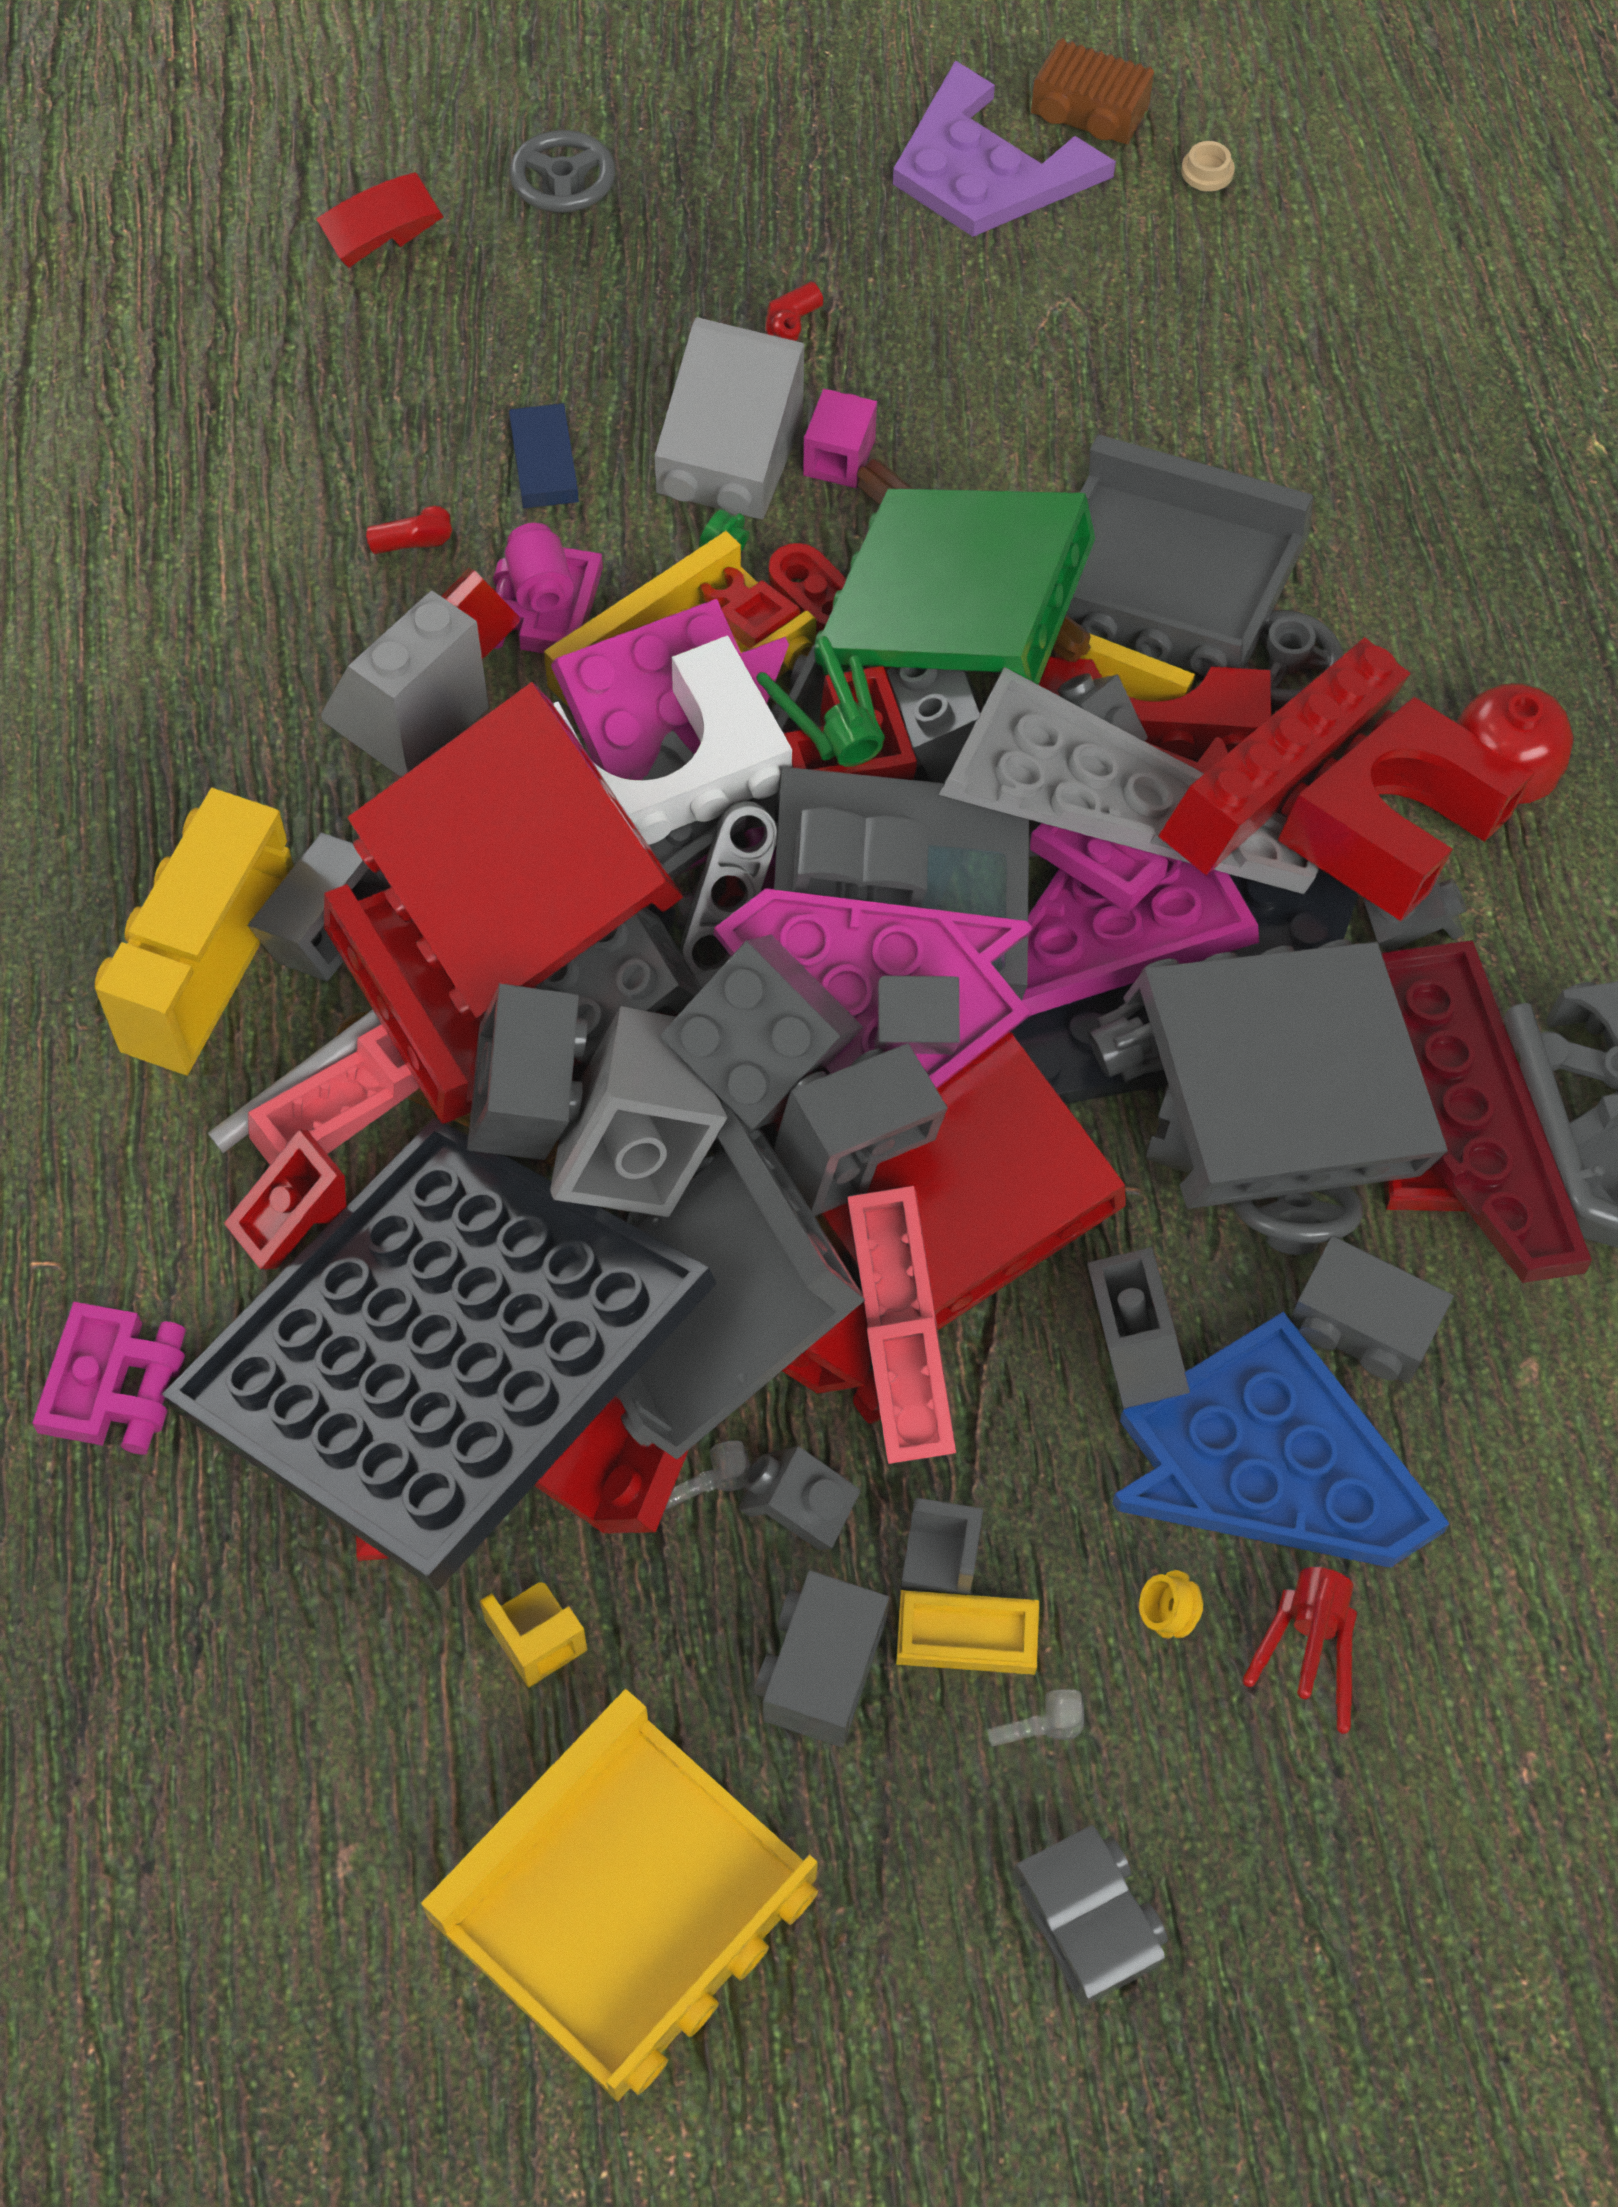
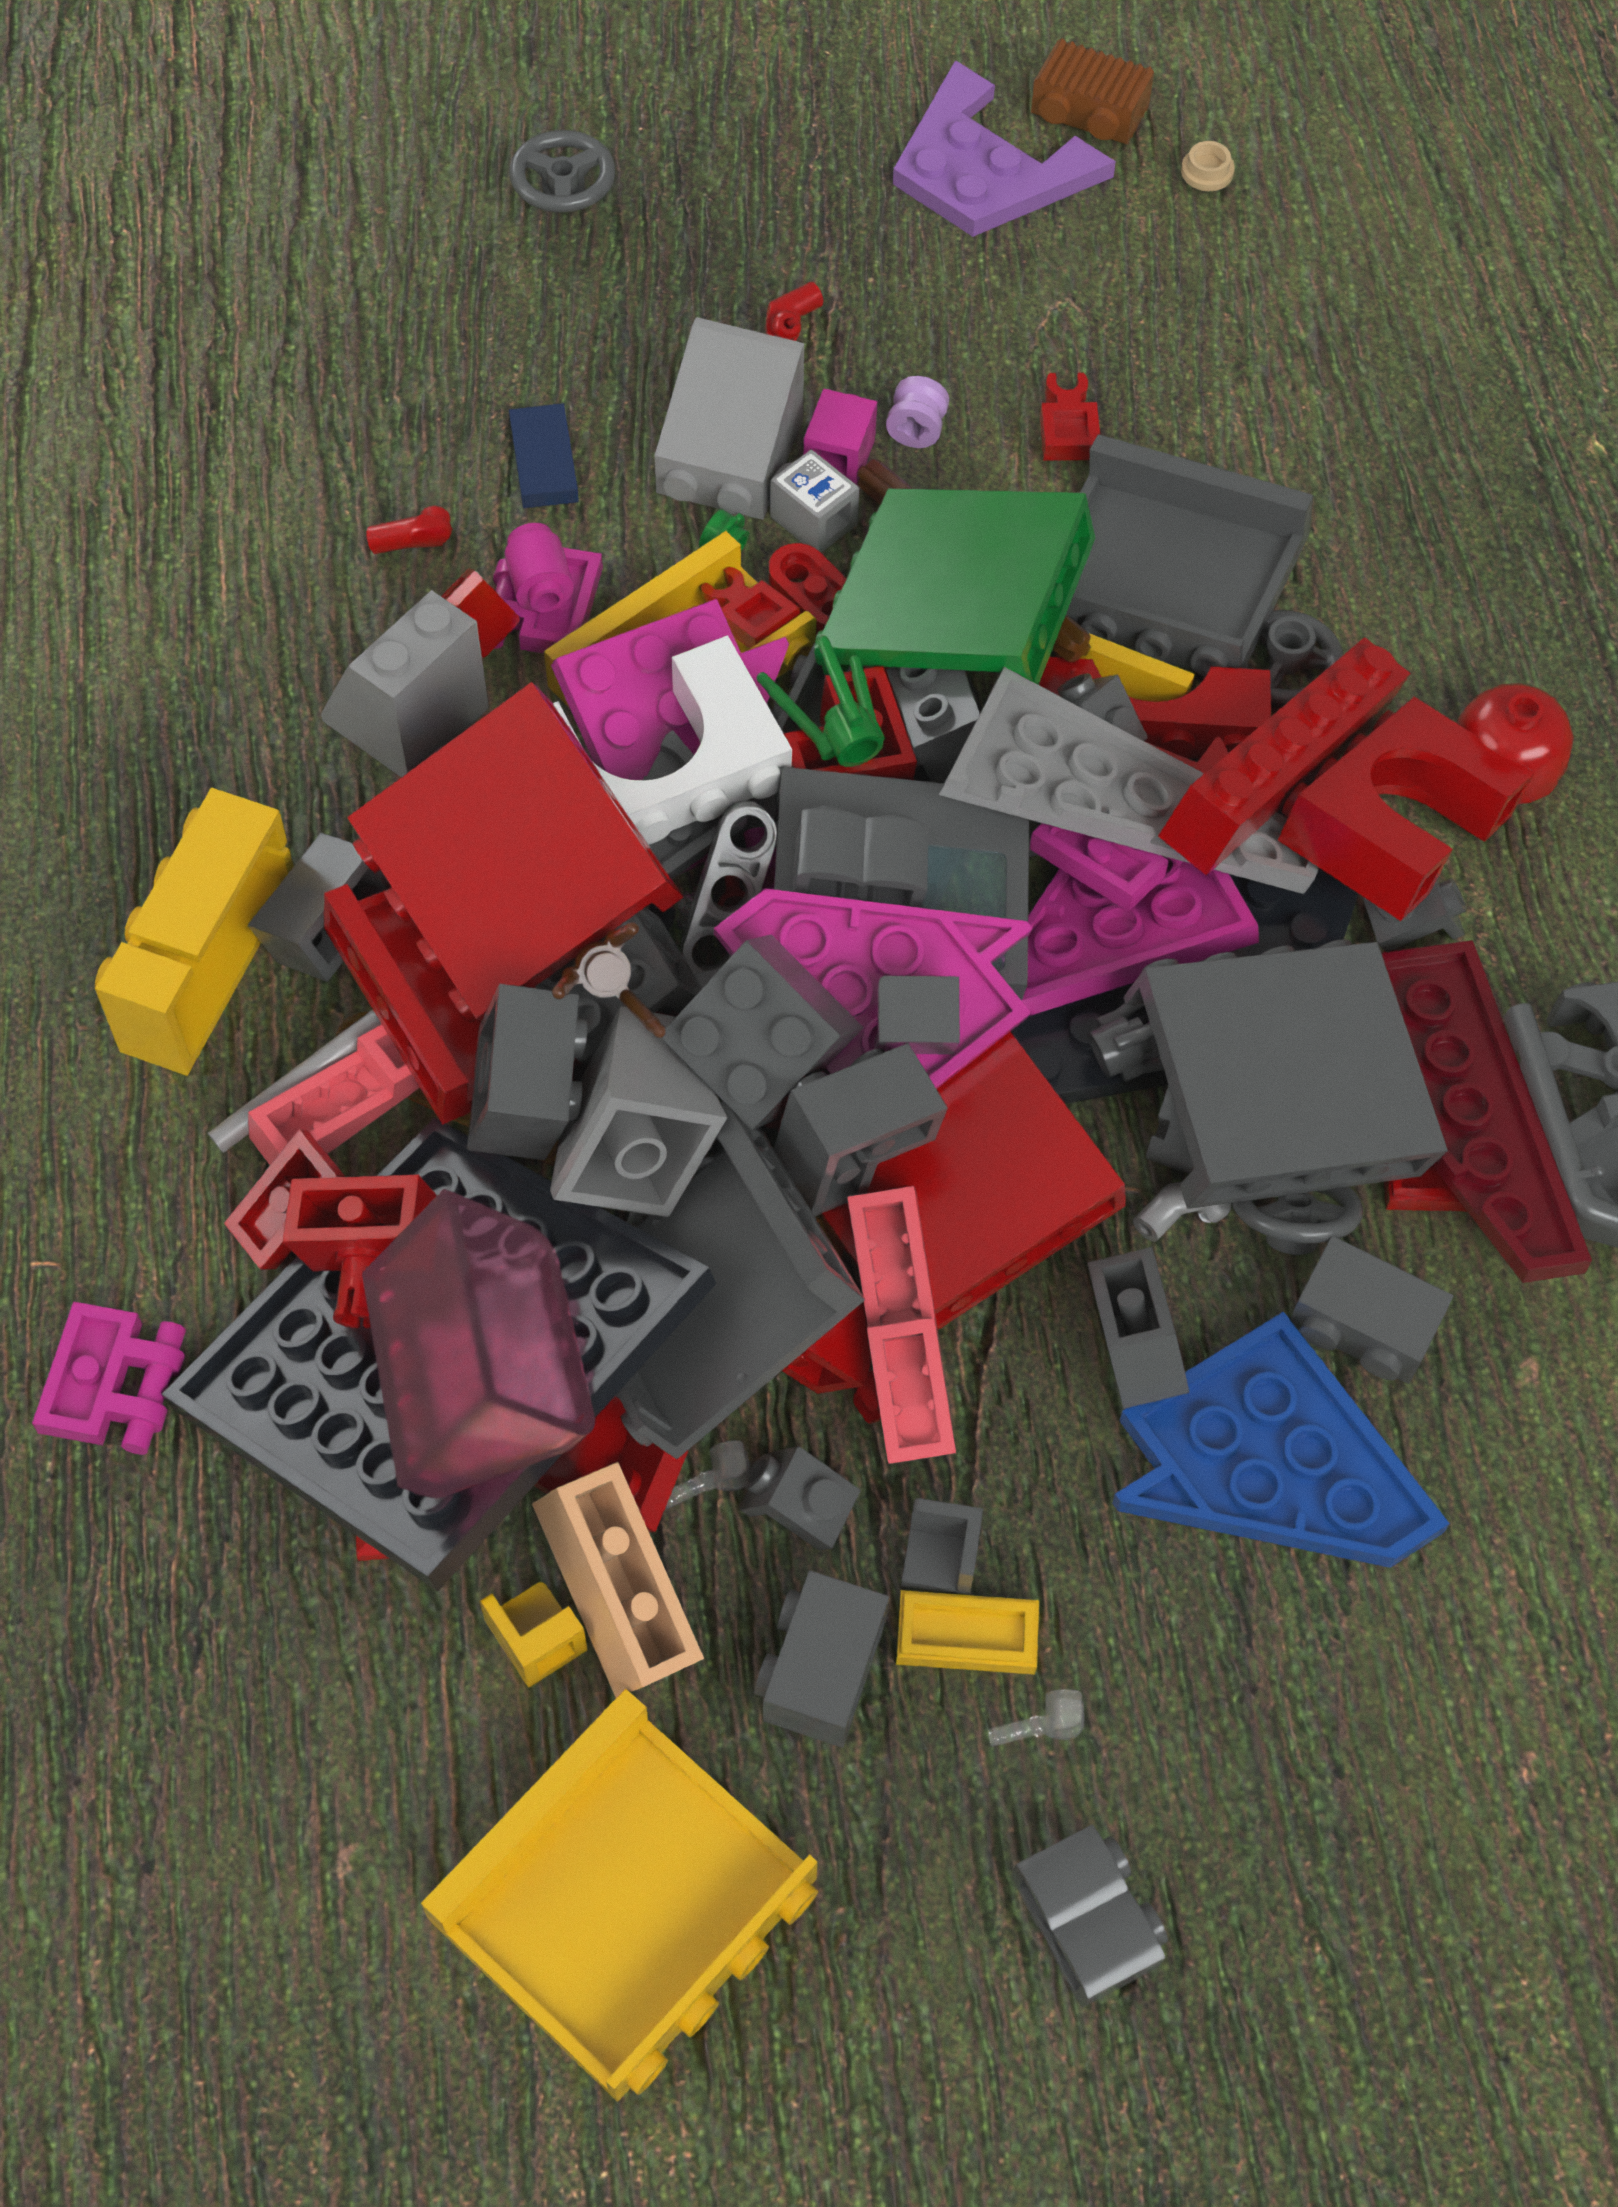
(348, 1225): none -> red brick
(374, 216): red slope -> none
(473, 1348): none -> clear pink windscreen
(605, 973): none -> reddish brown plant
(617, 1580): none -> light nougat brick
(814, 501): none -> light grey brick
(917, 412): none -> lavender wheel
(1068, 421): none -> red plate
(1168, 1208): none -> light grey arm
(1171, 1604): yellow plate -> none
(1319, 1611): red plant -> none

